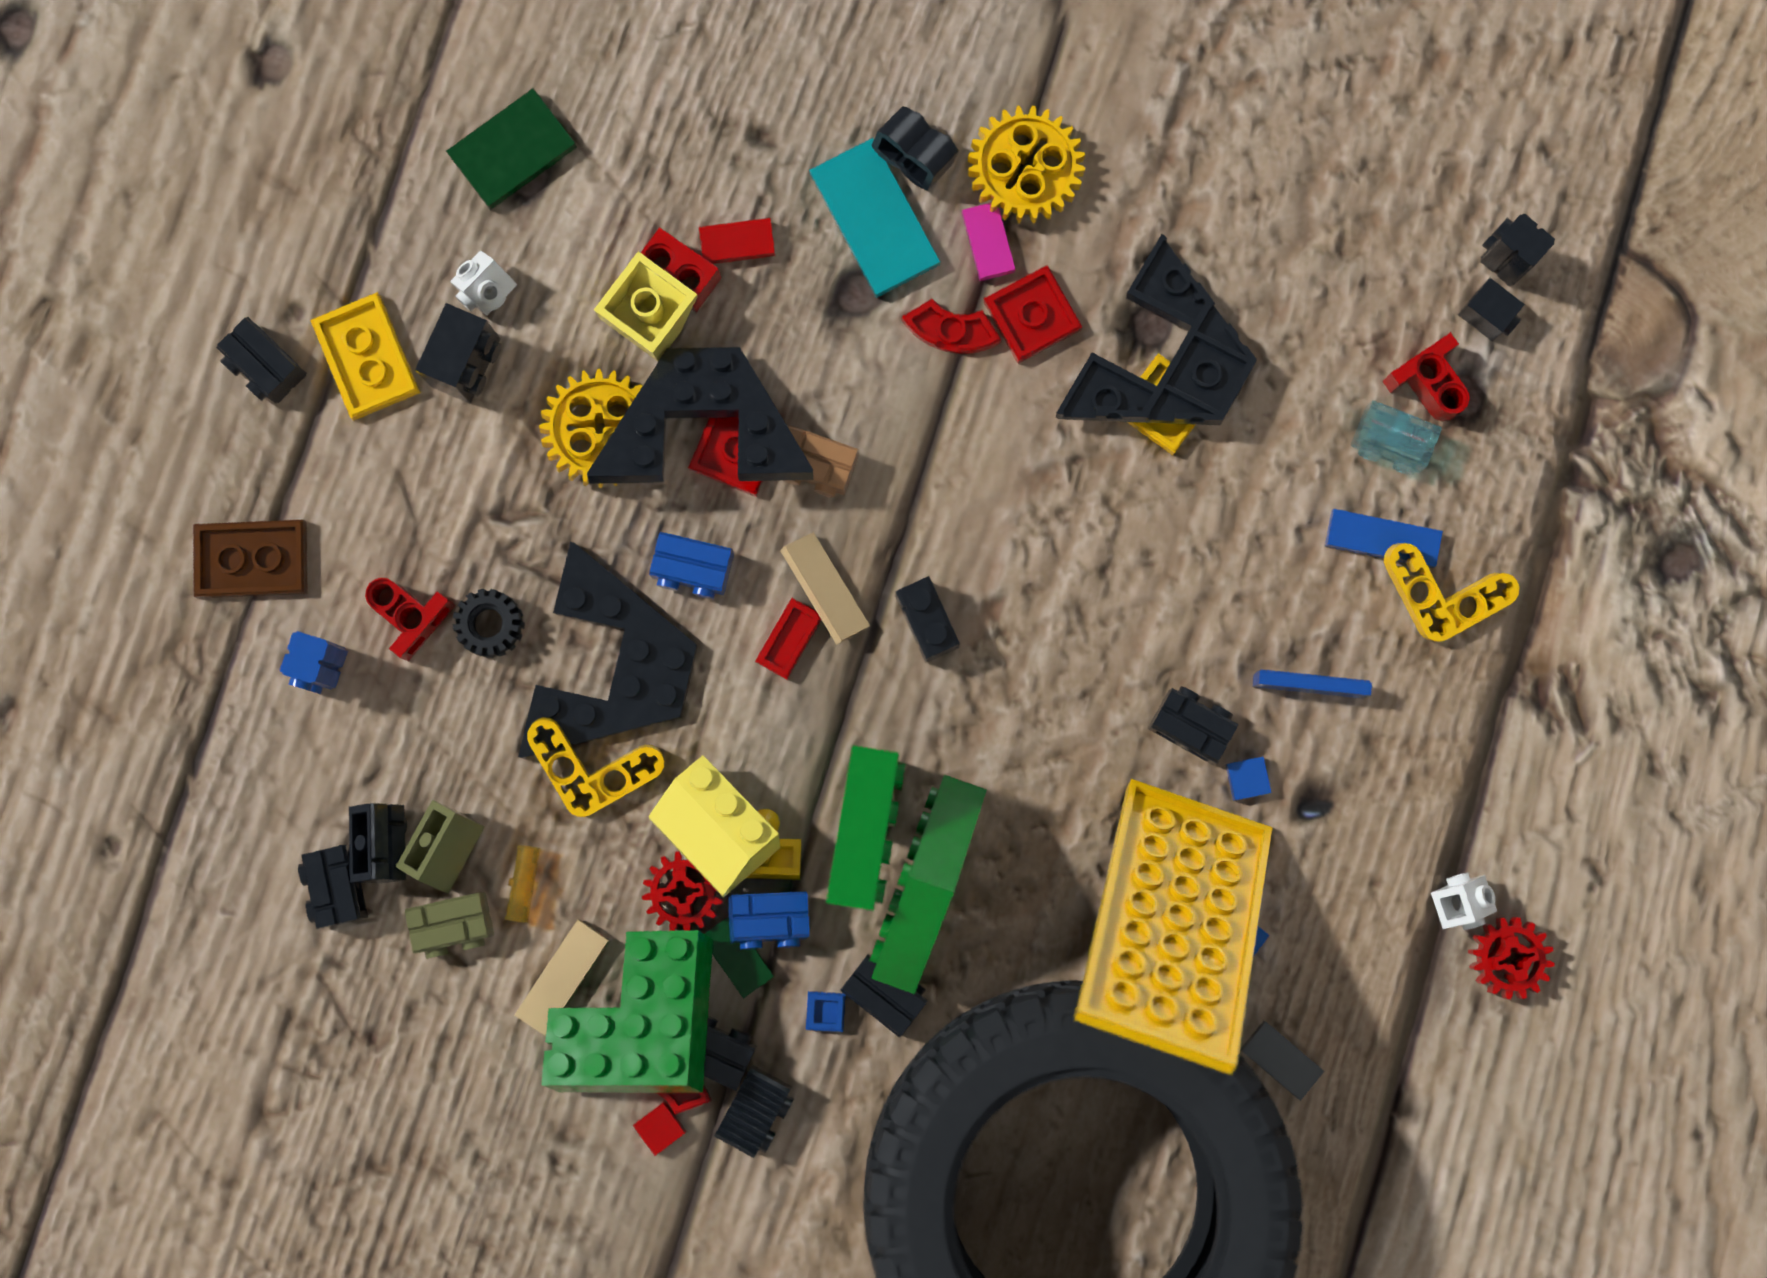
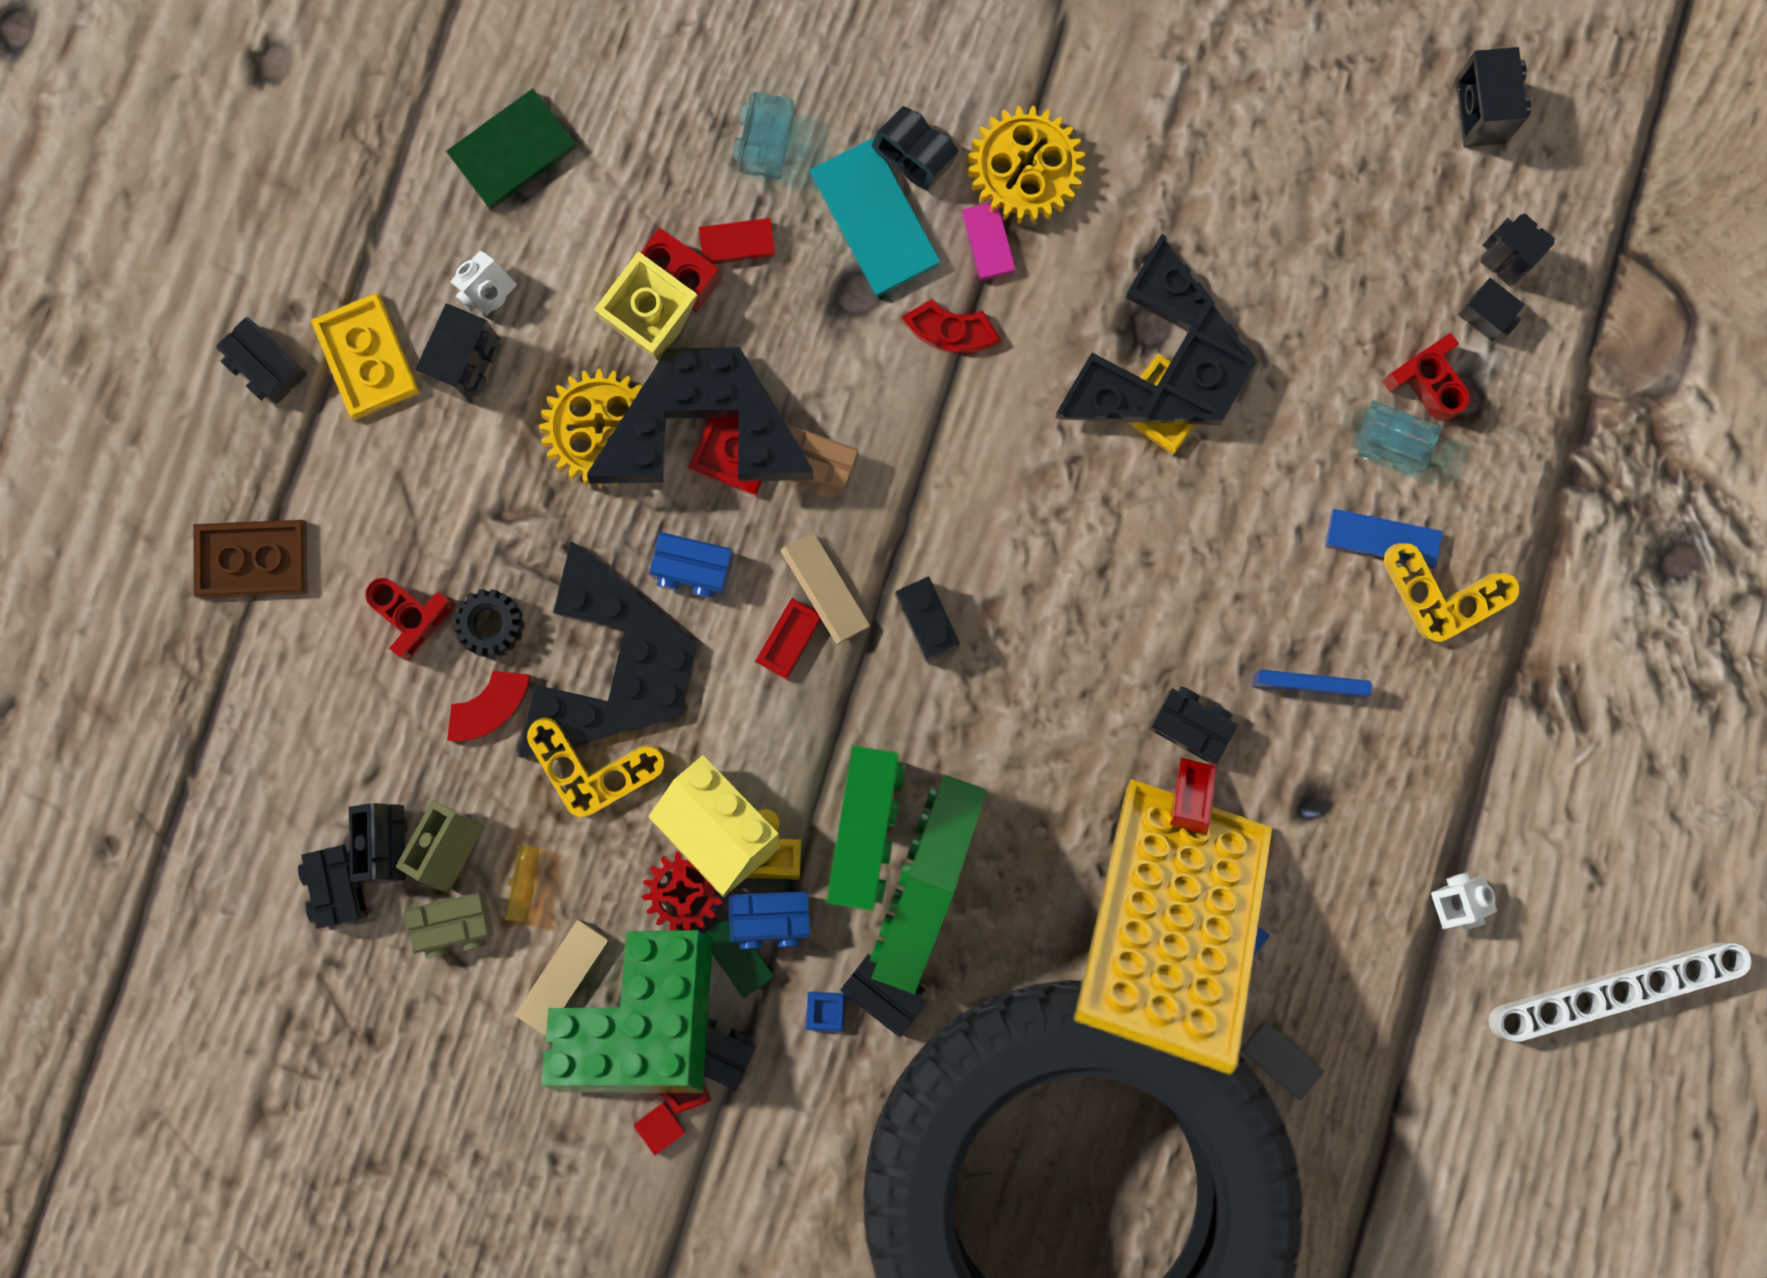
(313, 662): blue brick -> none
(490, 709): none -> red tile
(754, 1111): black brick -> none
(765, 135): none -> clear light blue brick
(1032, 314): red tile -> none
(1193, 795): none -> red tile
(1248, 778): blue tile -> none
(1492, 96): none -> black brick
(1515, 972): red gear -> none
(1637, 991): none -> white beam

